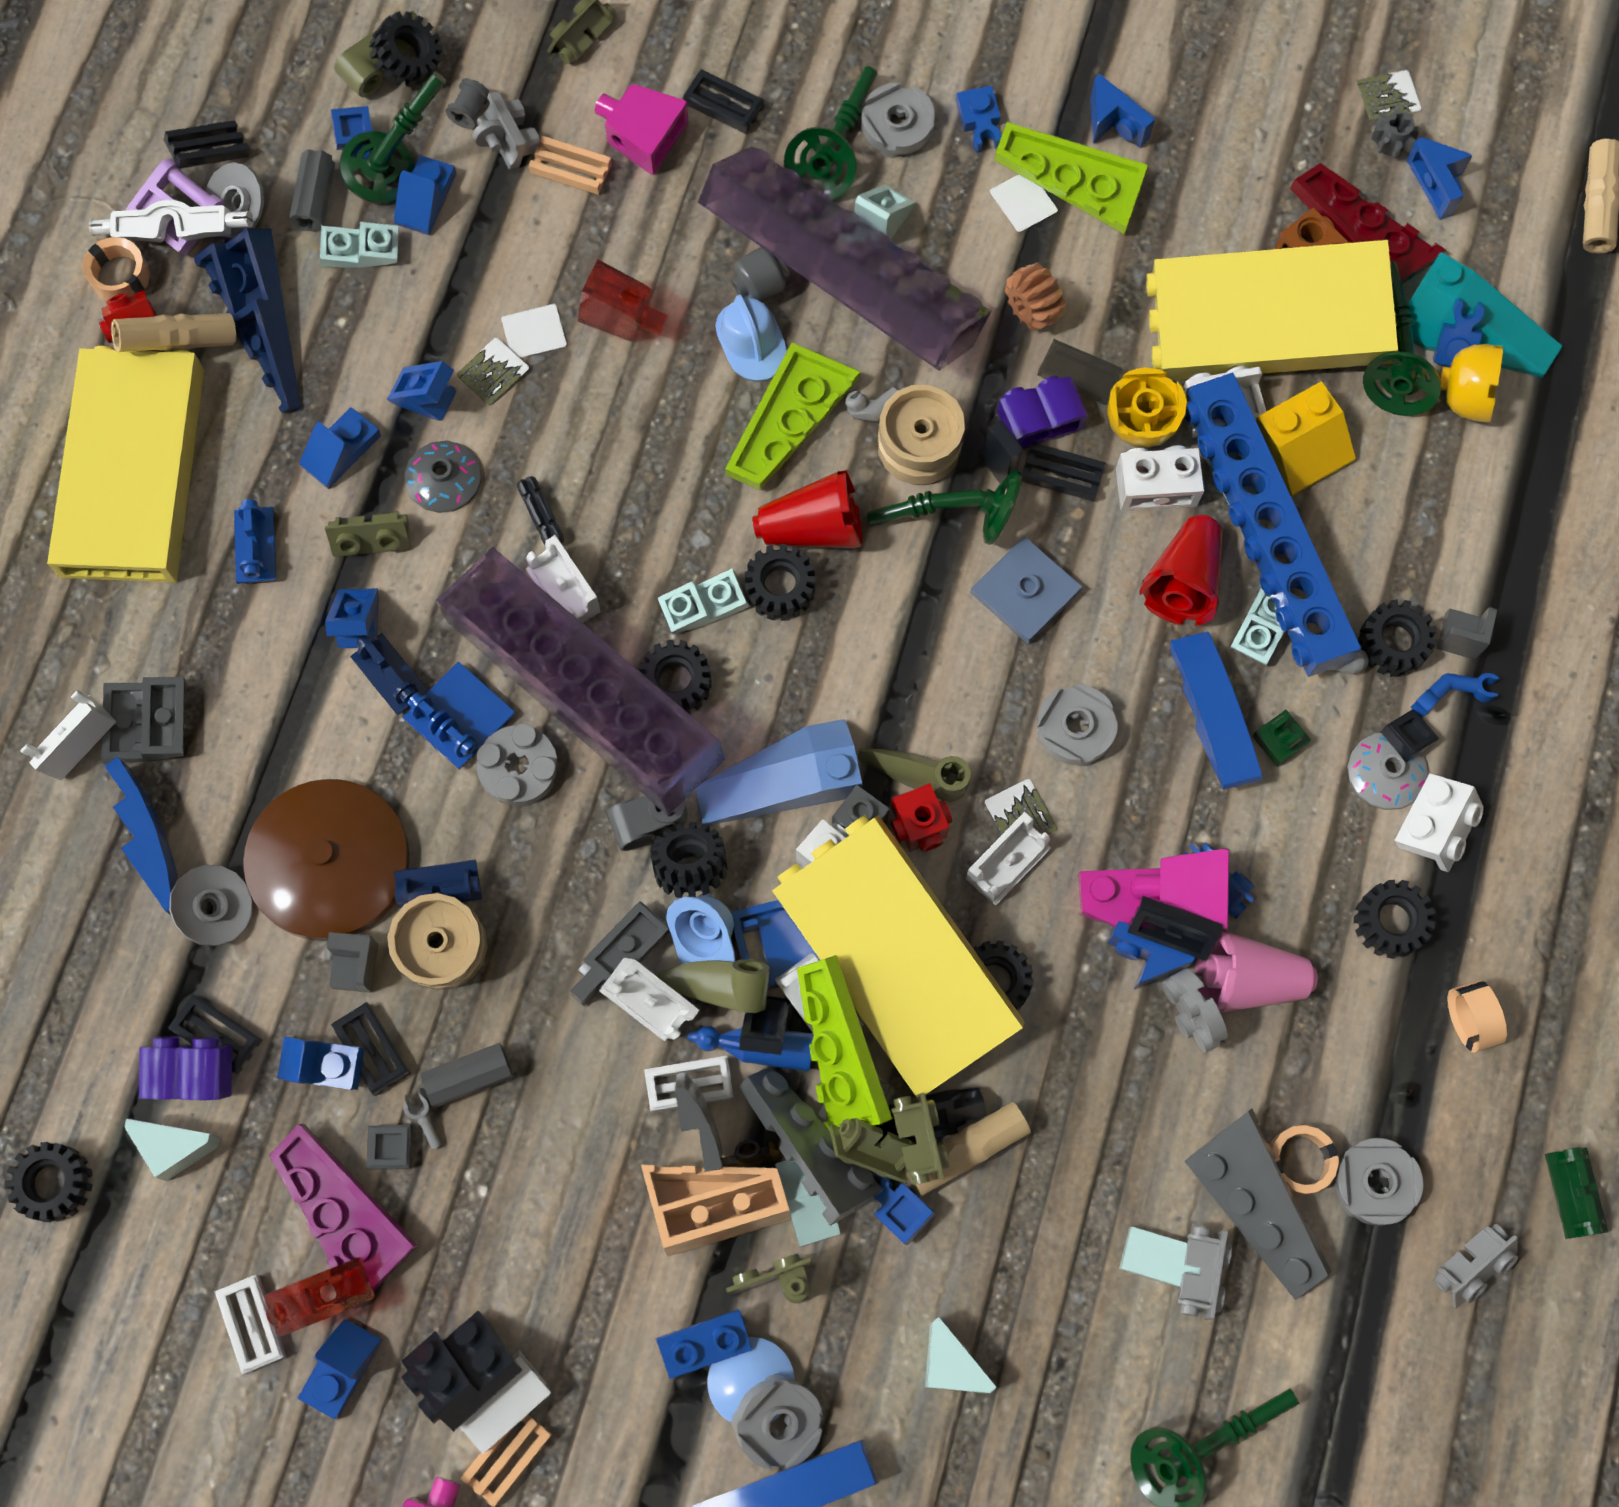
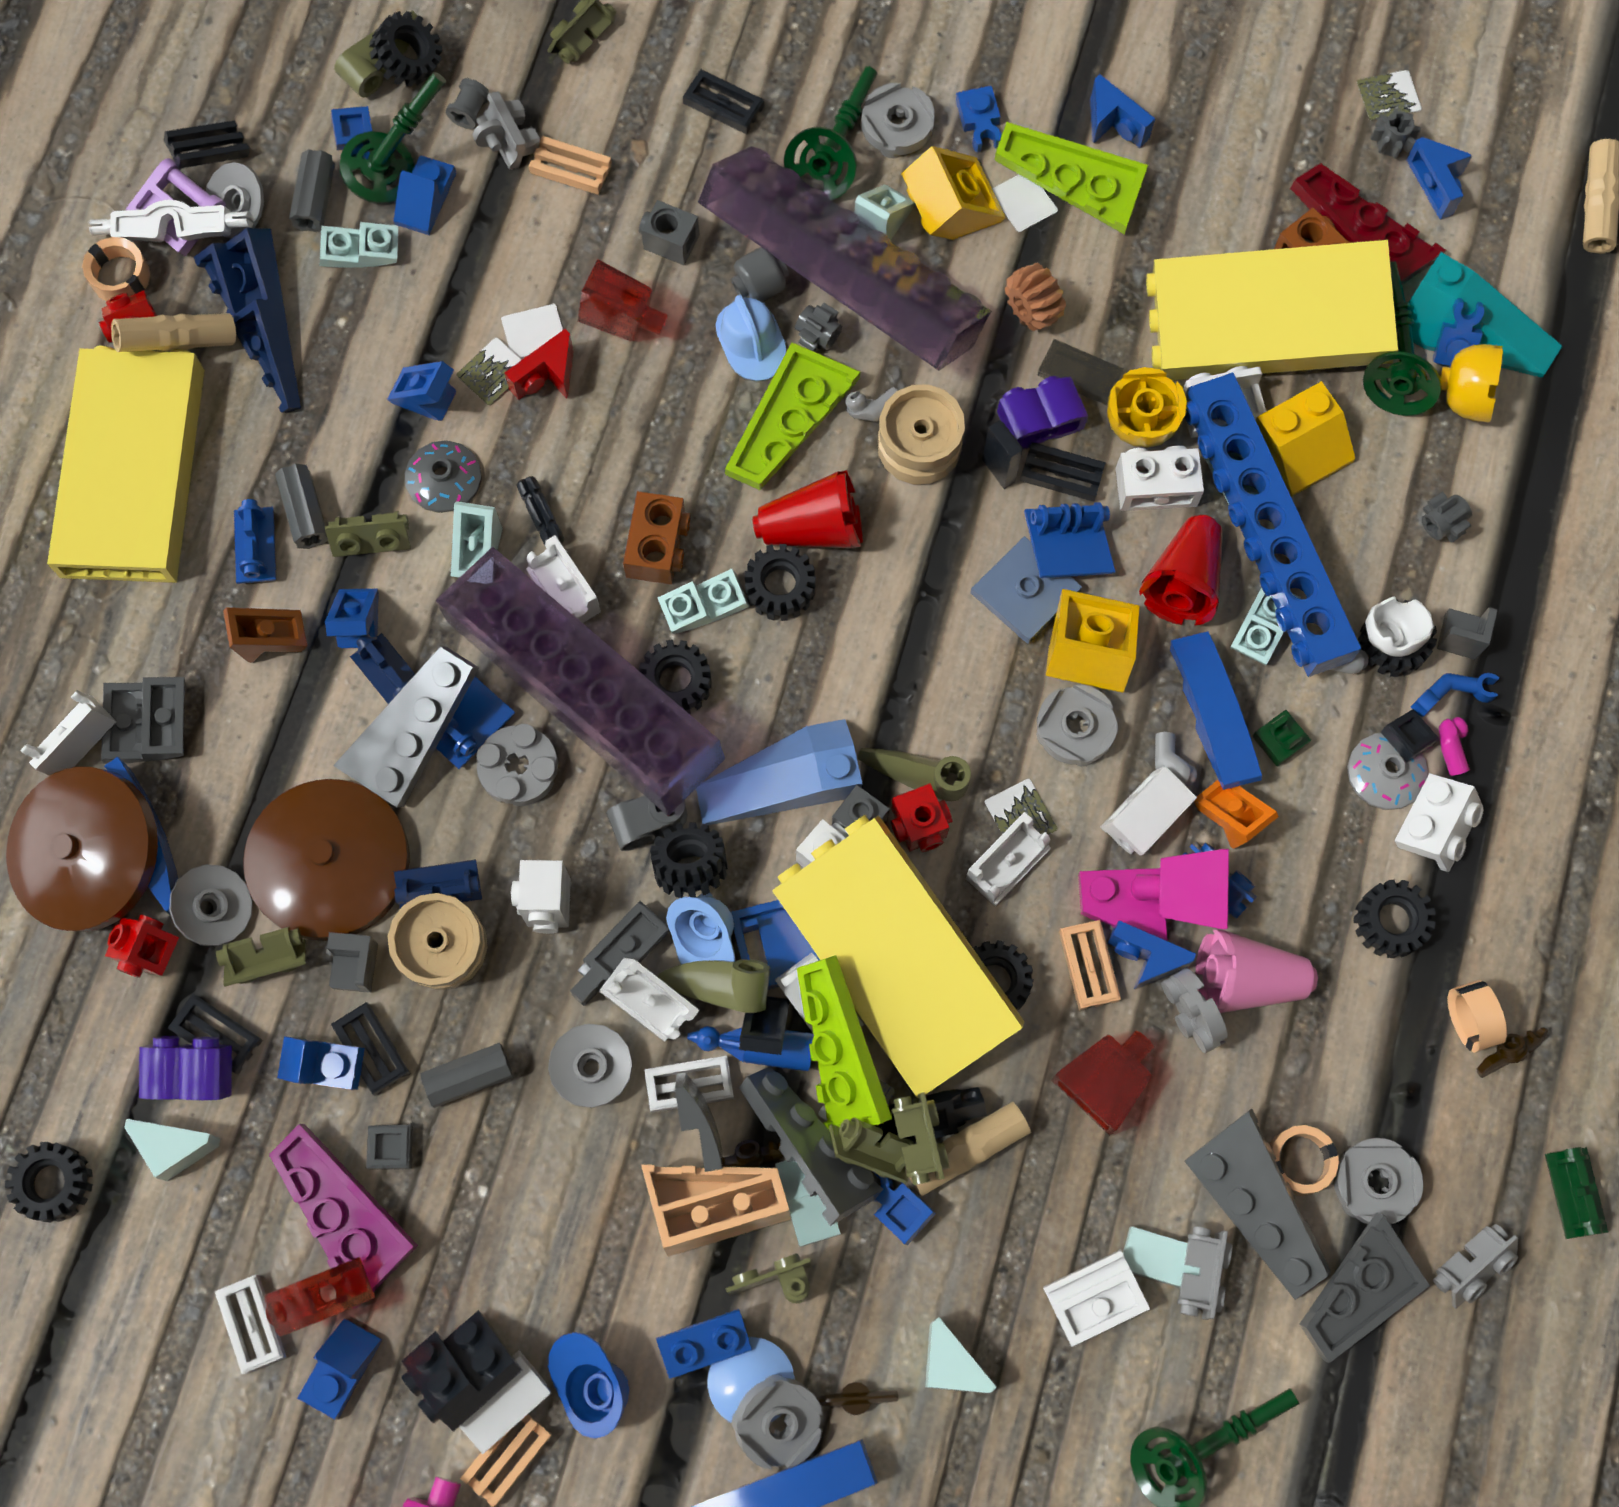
(82, 849): none -> reddish brown dish
(141, 946): none -> red brick
(264, 630): none -> dark orange slope
(281, 952): none -> olive hinge
(301, 506): none -> dark grey axle
(336, 449): blue slope -> none
(406, 733): none -> wing
(422, 1116): light grey hand -> none
(474, 533): none -> light aqua slope
(542, 895): none -> white brick
(549, 361): none -> red slope
(588, 1044): none -> light grey dish
(588, 1384): none -> blue piece
(643, 124): dark pink torso -> none
(648, 537): none -> dark orange brick
(675, 245): none -> dark grey brick
(818, 327): none -> dark grey gear
(857, 1398): none -> dark brown piece
(951, 193): none -> yellow slope
(994, 504): dark green dish -> none
(1070, 540): none -> blue hinge
(1093, 641): none -> yellow slope
(1096, 1298): none -> white plate
(1097, 998): none -> light nougat tile
(1107, 1079): none -> clear red torso
(1148, 811): none -> white hinge
(1166, 756): none -> light grey arm
(1175, 928): black tile -> none
(1235, 811): none -> orange slope
(1363, 1291): none -> dark grey wing
(1399, 626): none -> white hair
(1446, 517): none -> dark grey gear
(1452, 750): none -> dark pink arm
(1512, 1051): none -> dark brown piece

